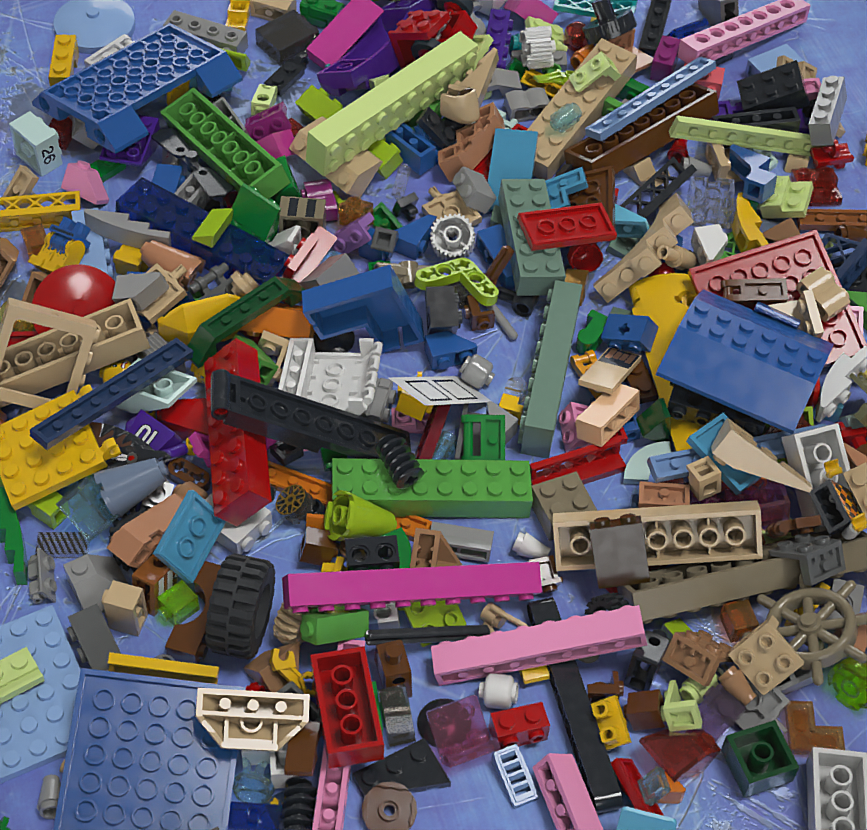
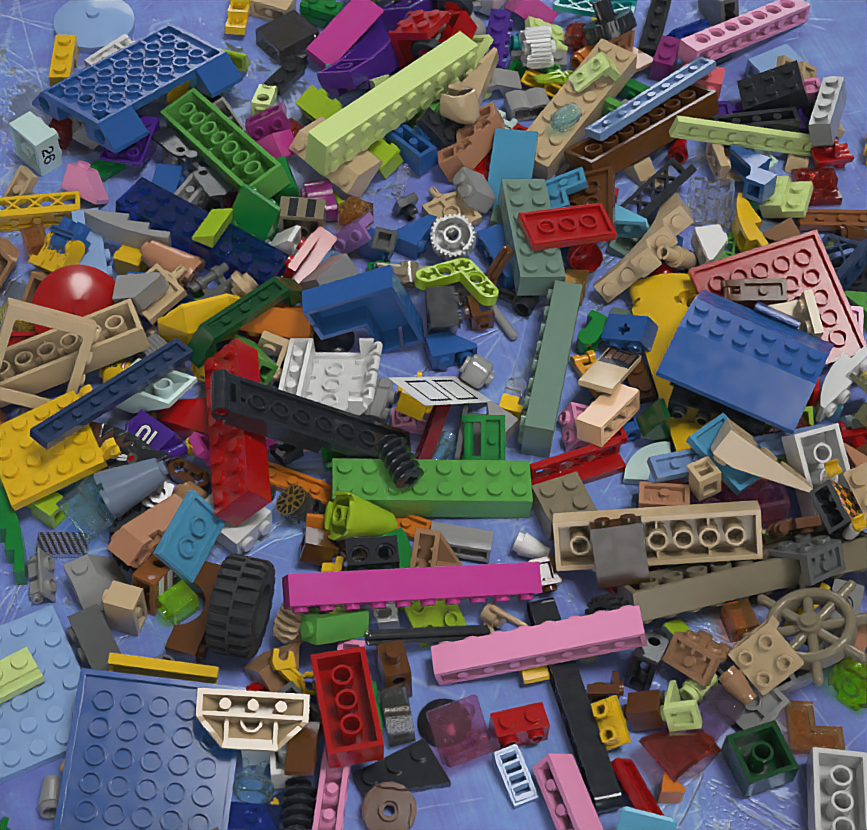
(212, 32): light grey brick -> none
(385, 218): green slope -> none
(499, 691): white head -> none
(654, 785): clear light blue tile -> none
(703, 169): light grey cone -> none
(827, 294): tan brick -> none

